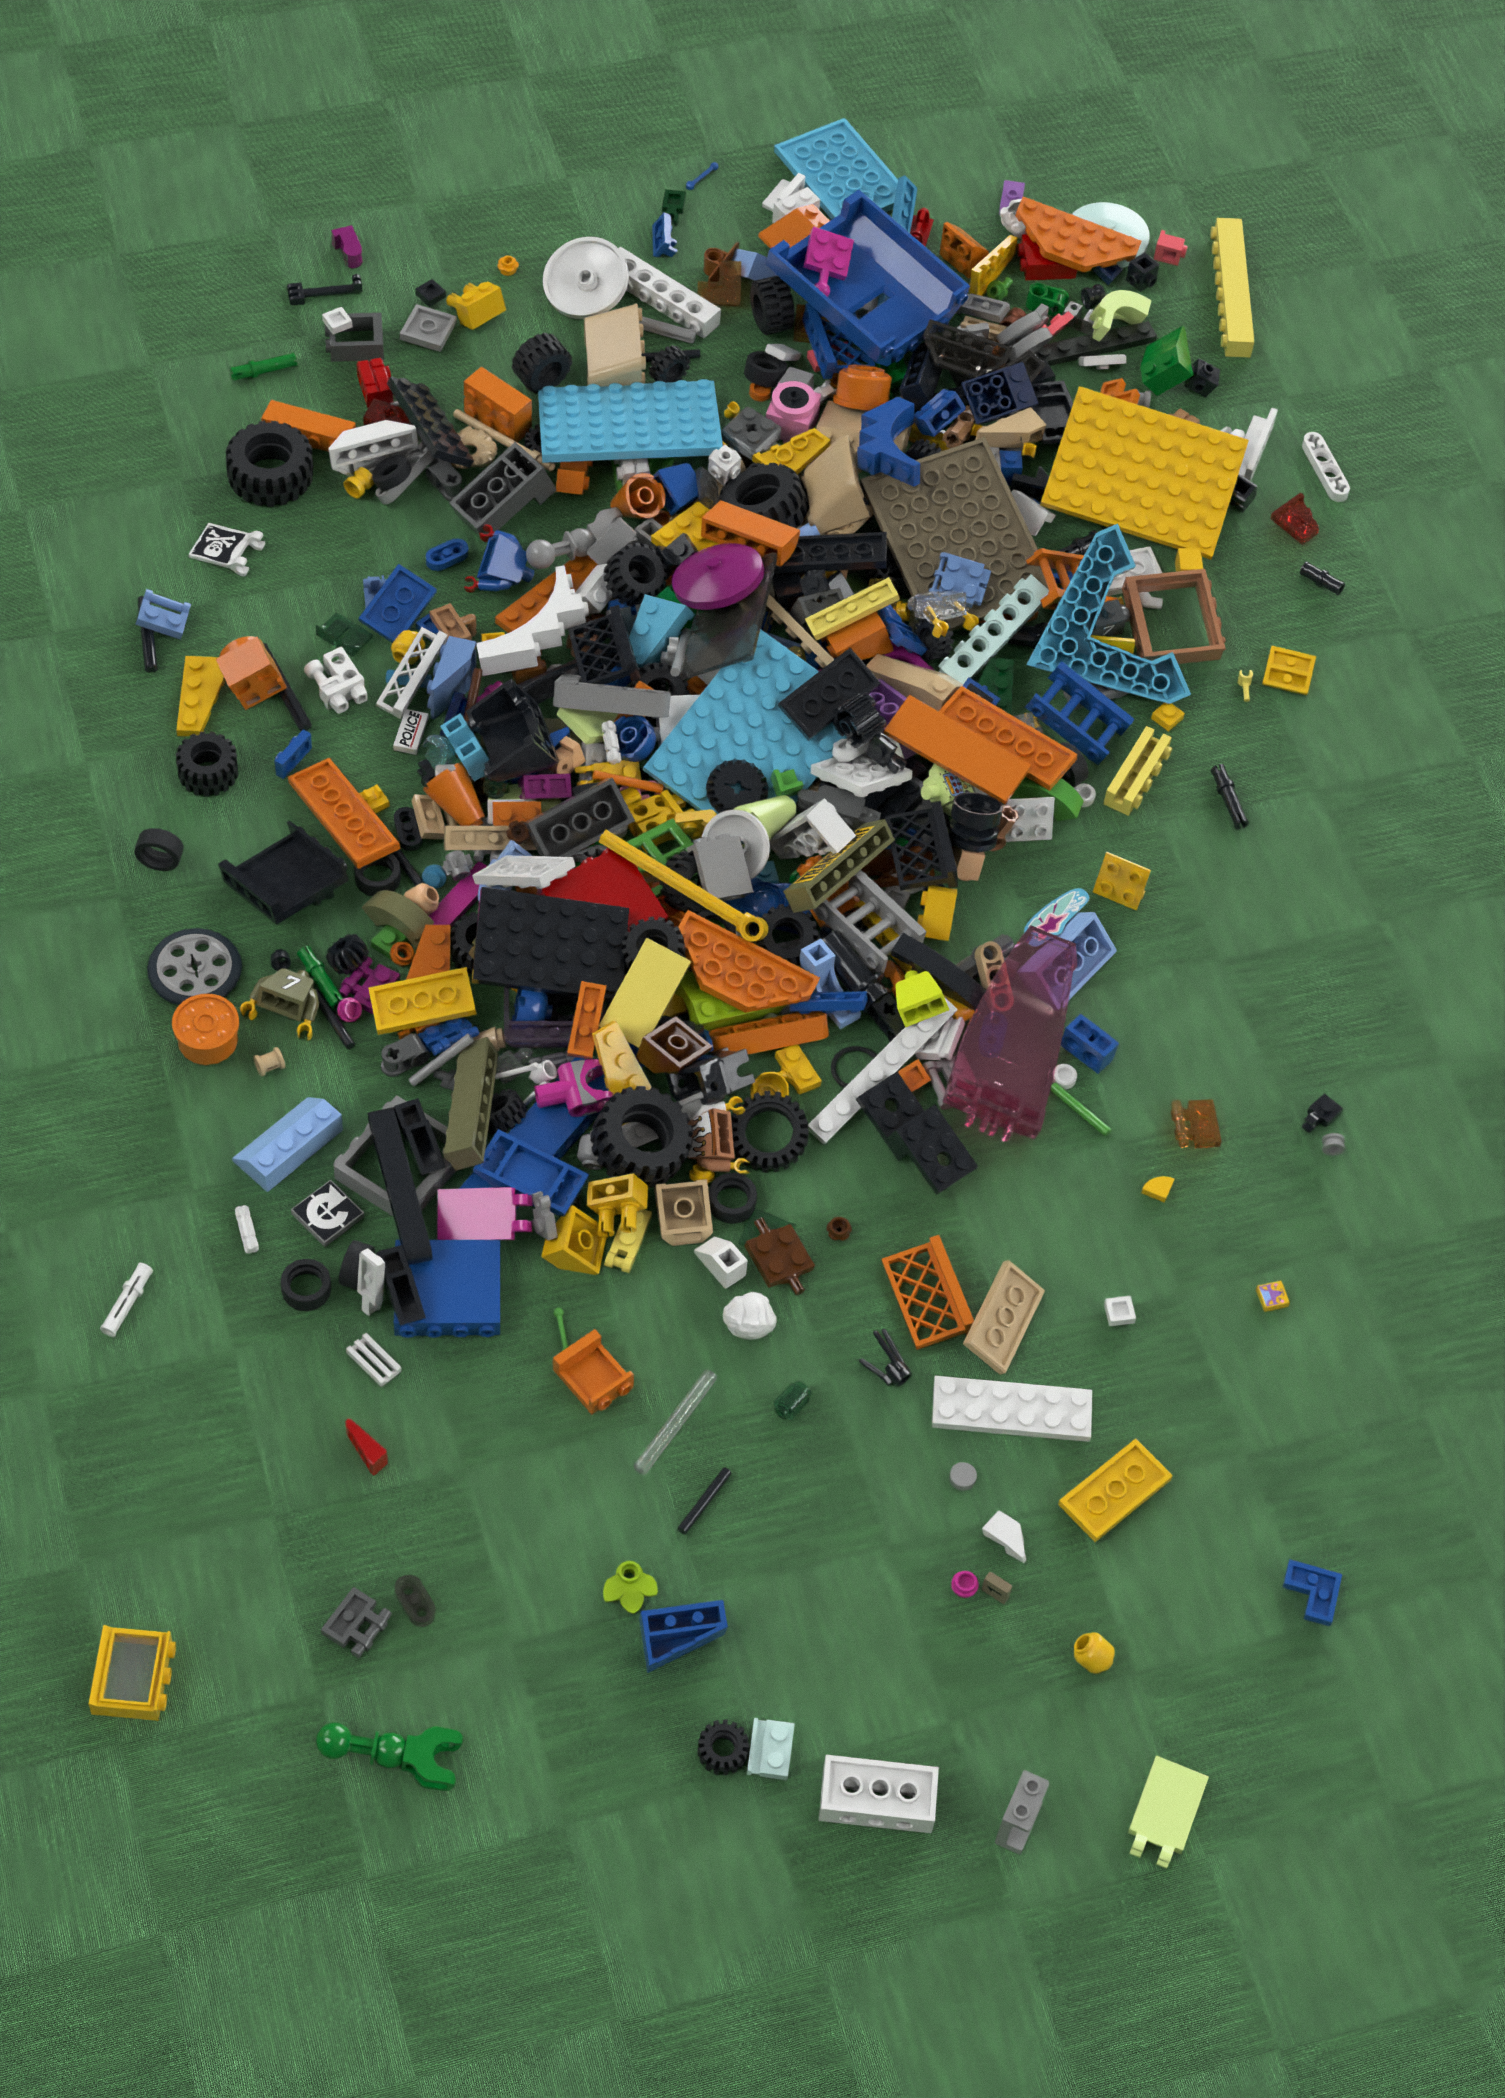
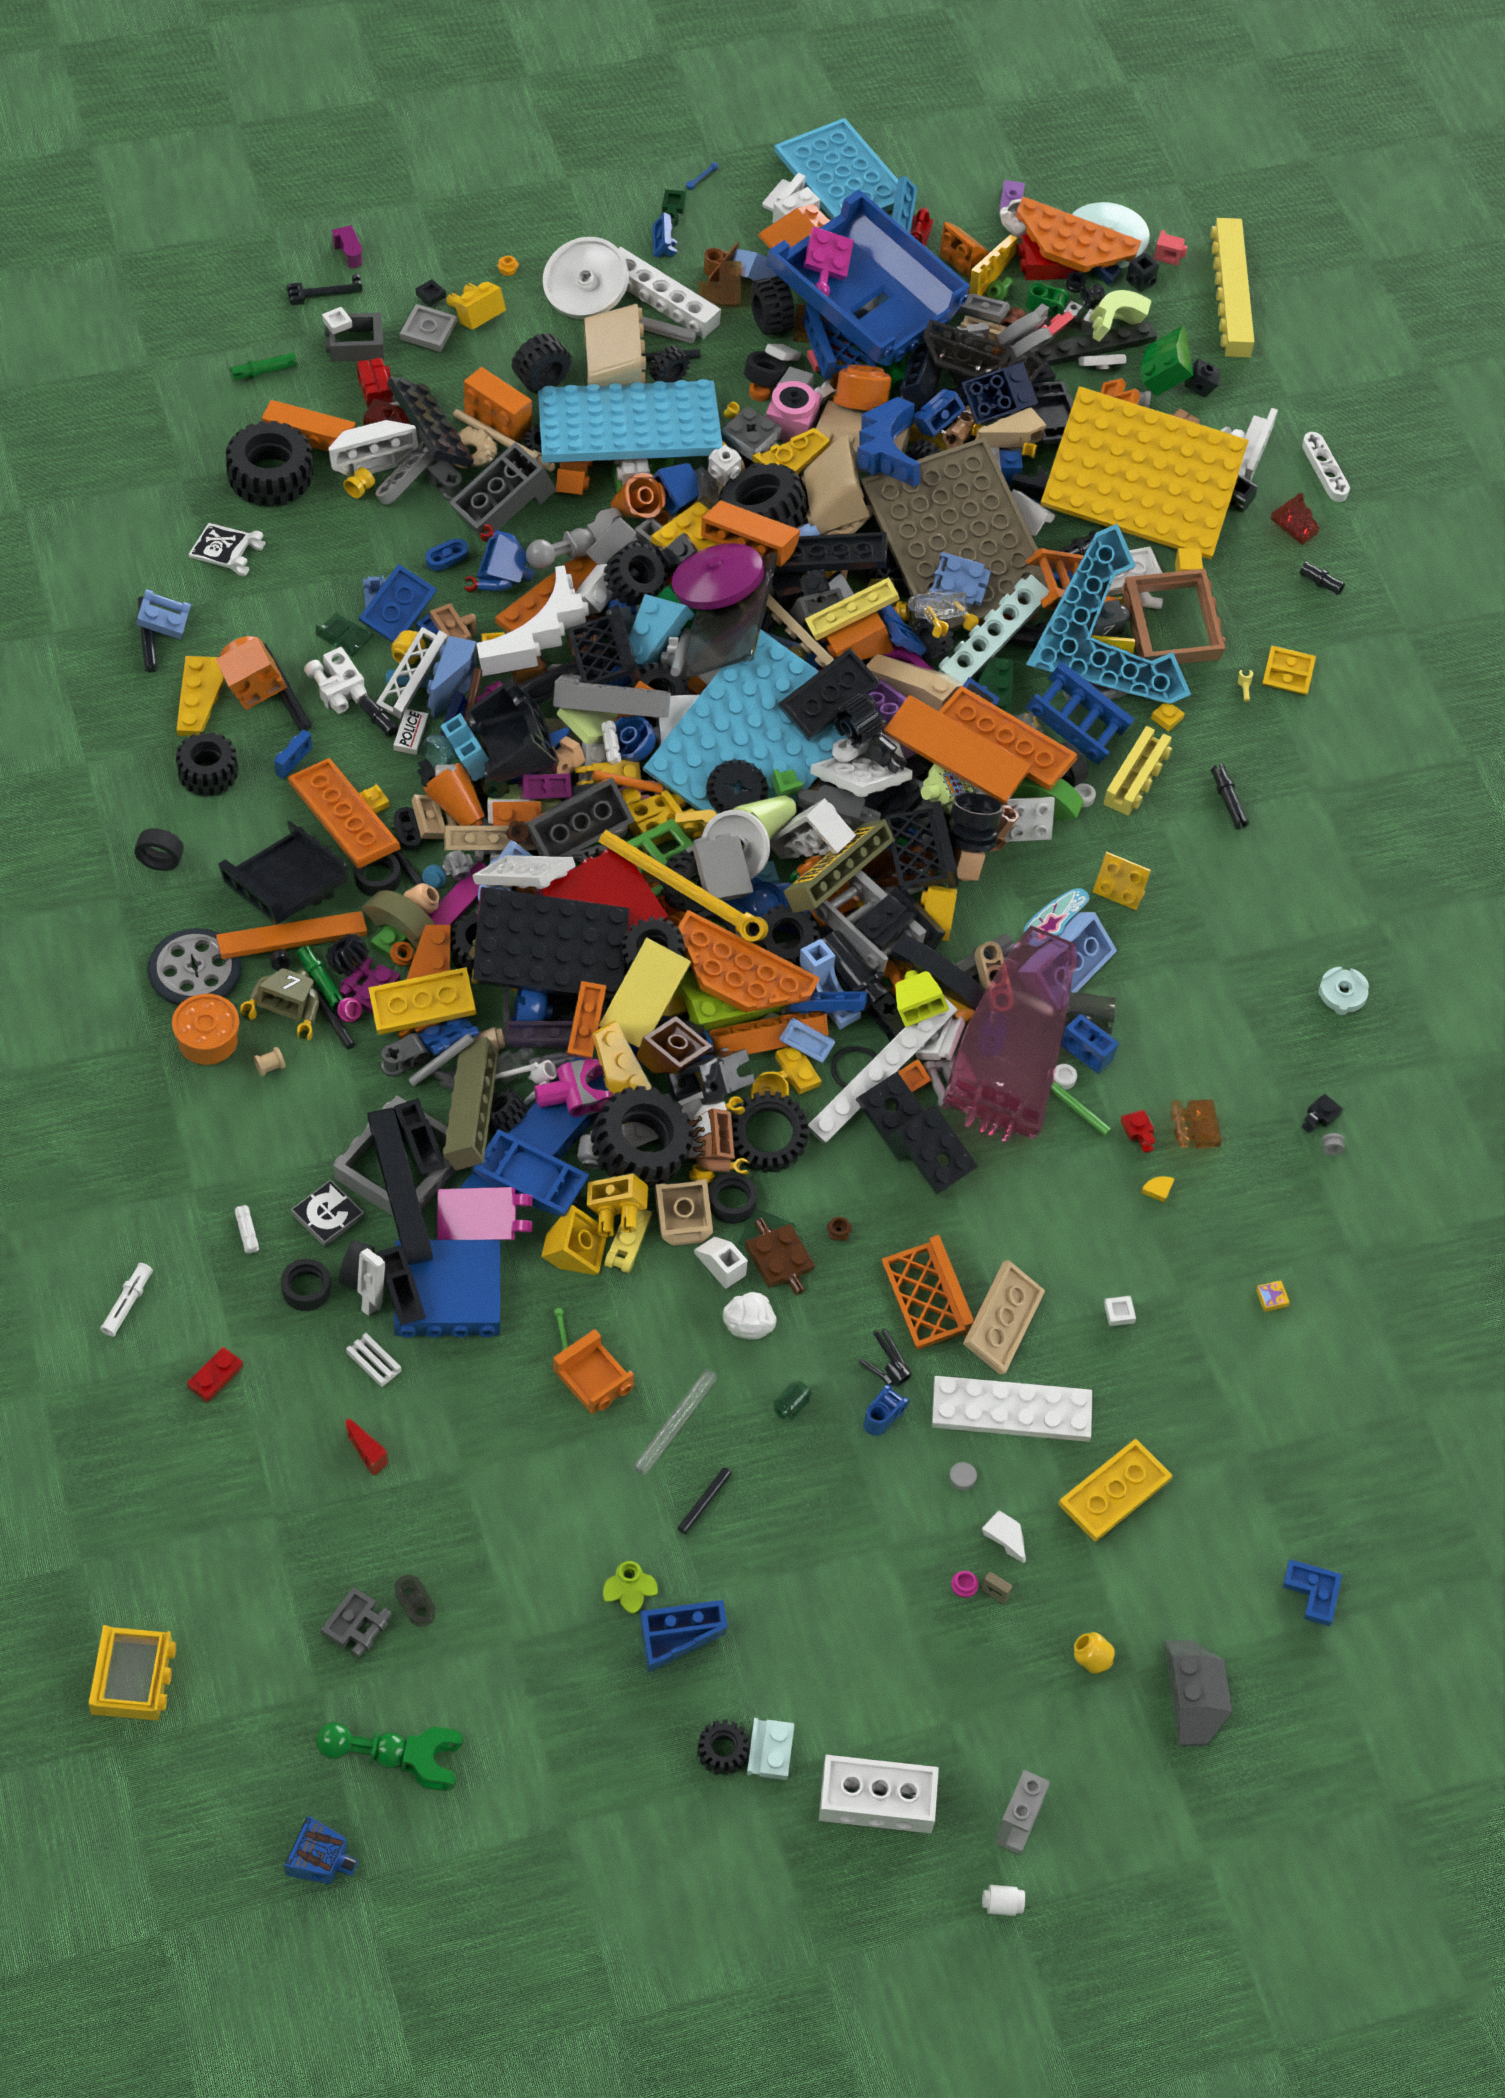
(215, 1374): none -> red plate
(290, 935): none -> orange tile
(290, 1142): light blue slope -> none
(319, 1854): none -> torso
(378, 716): none -> black axle
(401, 470): black tyre -> none
(543, 1219): light grey plate -> none
(807, 1040): none -> light blue tile
(885, 922): none -> black plate
(887, 1407): none -> blue piece
(934, 932): none -> black plate
(1003, 1900): none -> white brick
(1075, 282): none -> black bush
(1095, 1008): none -> clear smoke hinge
(1139, 1128): none -> red plate
(1166, 1809): yellowish green tile -> none
(1197, 1691): none -> dark grey wedge
(1339, 1001): none -> light aqua plate

